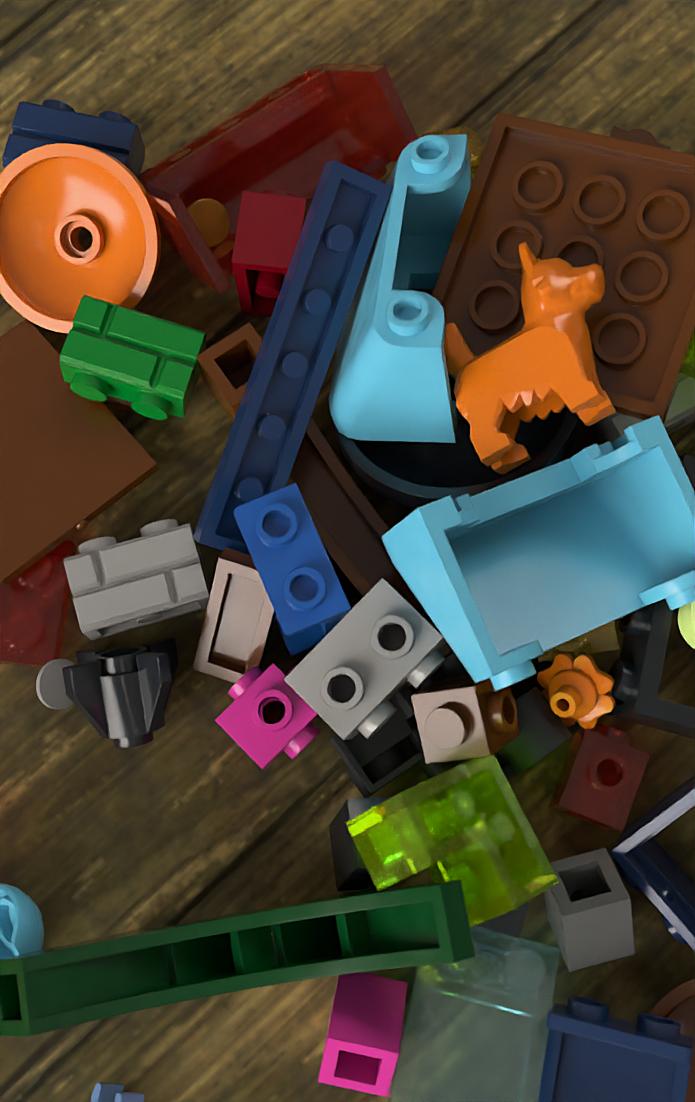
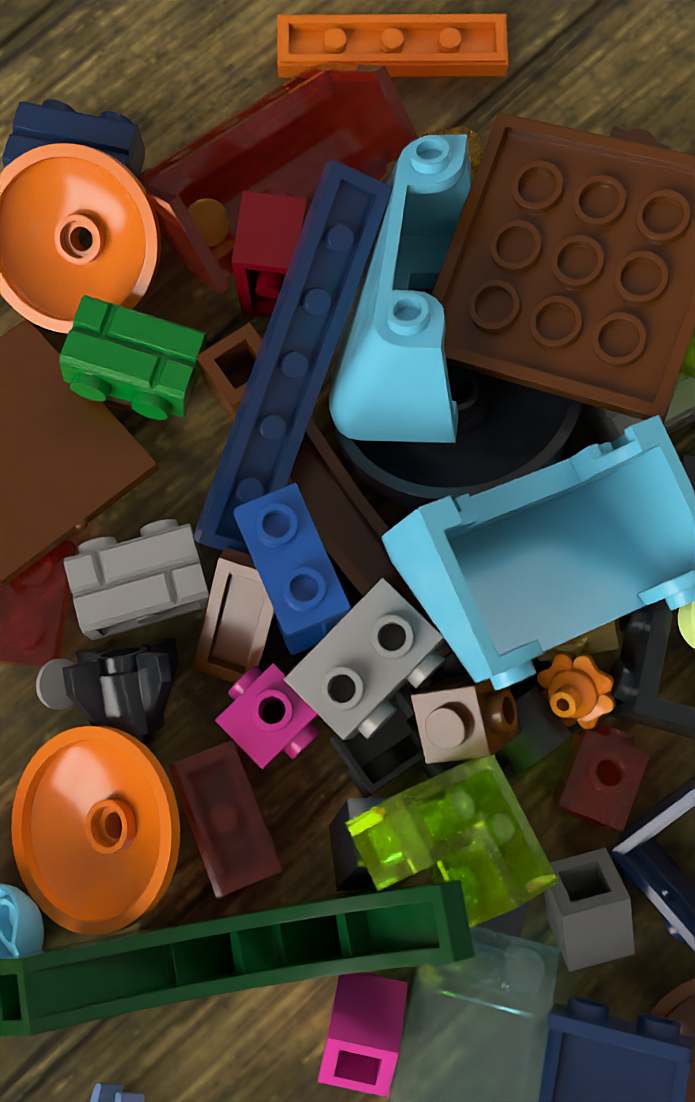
(70, 834): none -> orange dish
(226, 818): none -> clear red brick
(402, 42): none -> orange tile
(537, 367): orange animal -> none

